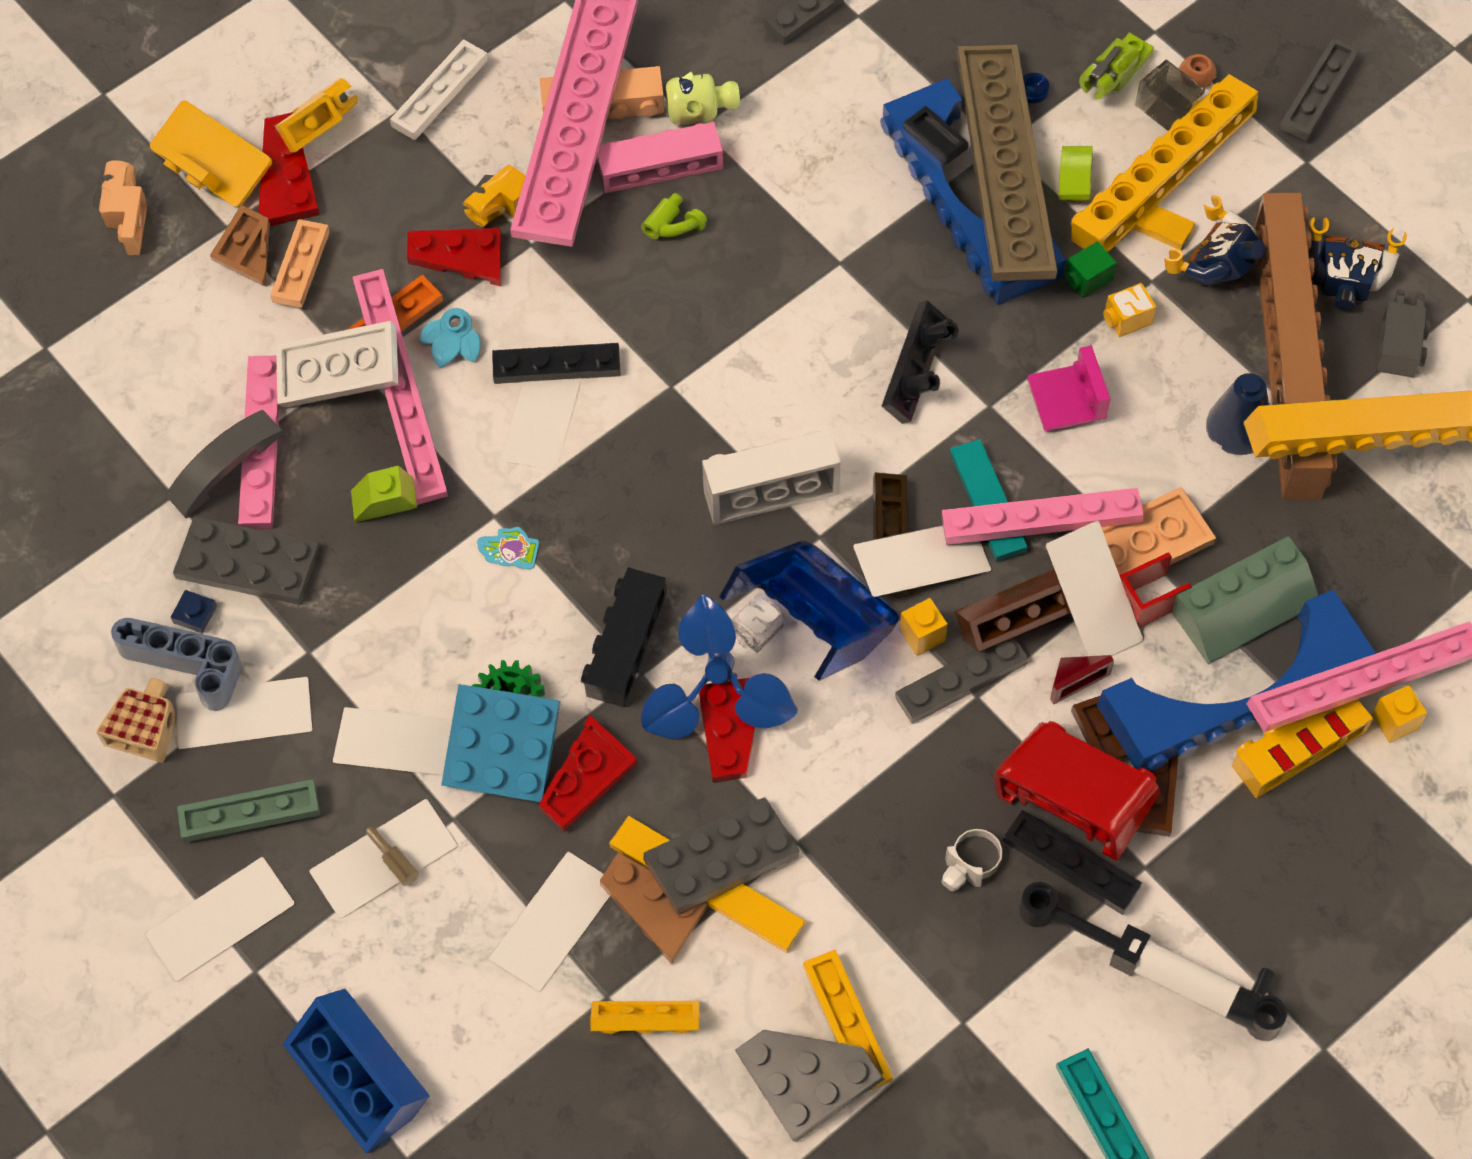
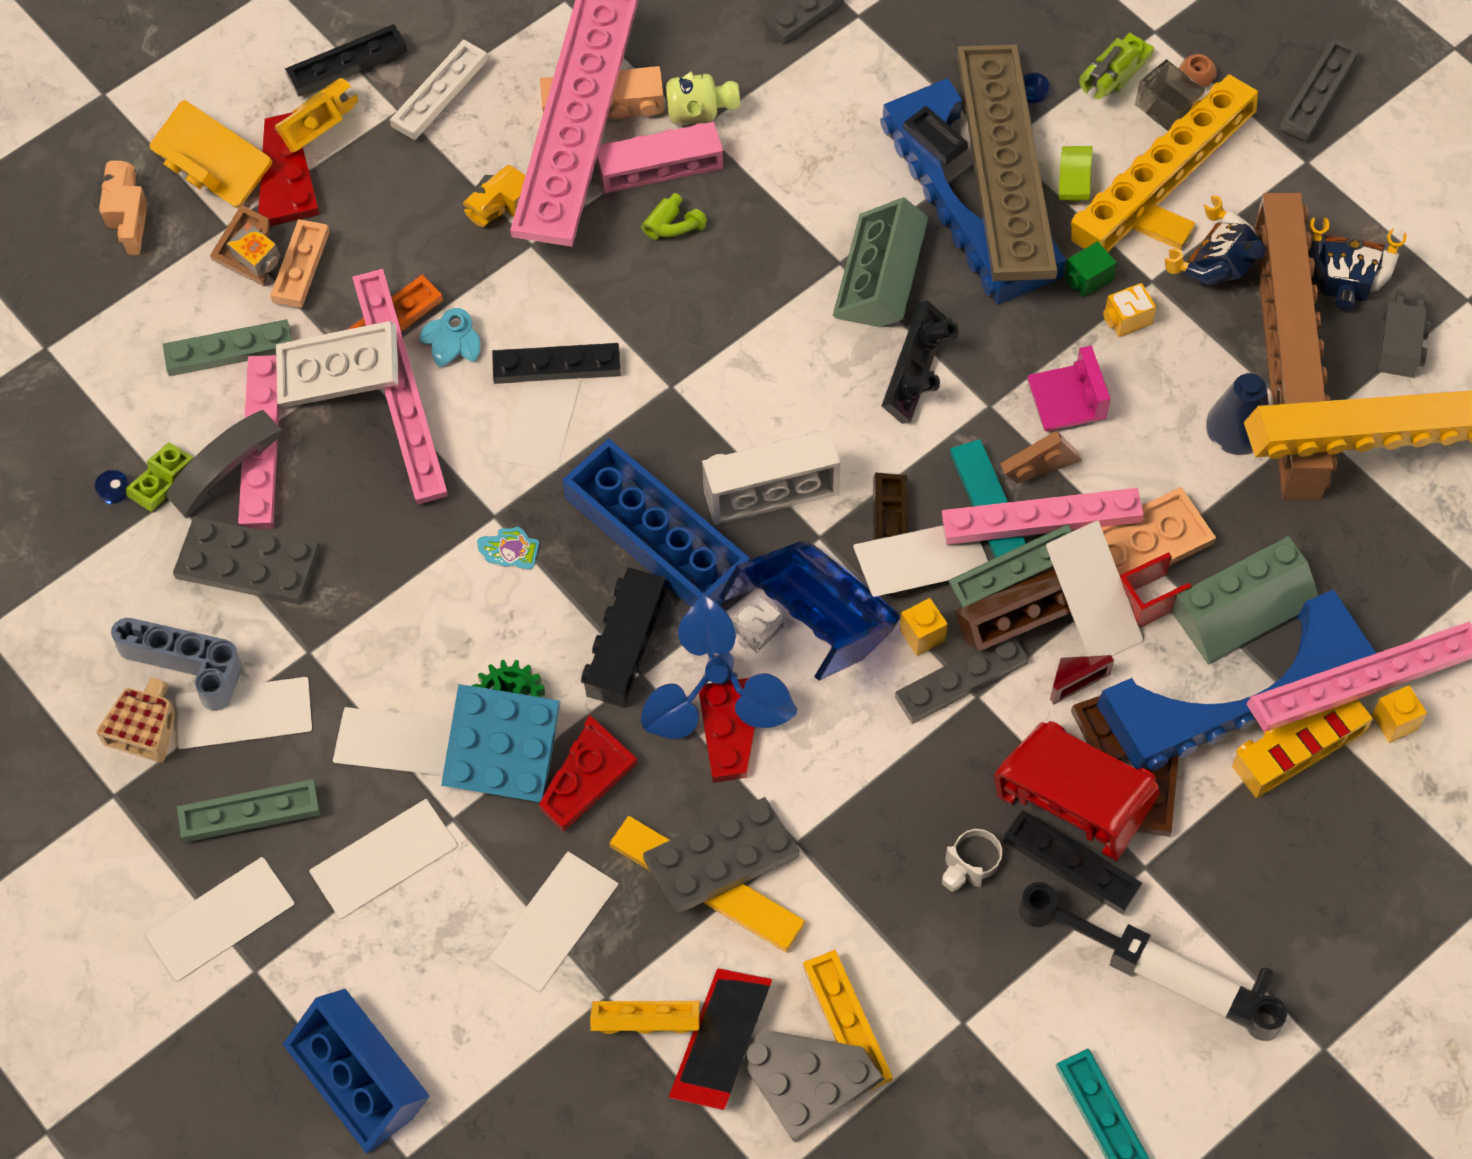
(111, 486): none -> clear blue tile
(162, 470): none -> lime slope
(193, 611): dark blue plate -> none
(224, 347): none -> sand green plate
(254, 250): none -> brick
(346, 60): none -> black plate
(383, 494): lime slope -> none
(393, 858): dark tan axle -> none
(458, 250): red wing -> none
(644, 901): medium nougat wing -> none
(652, 524): none -> blue brick
(722, 1039): none -> black sticker
(881, 264): none -> sand green slope
(1006, 570): none -> sand green plate
(1041, 458): none -> medium nougat wing

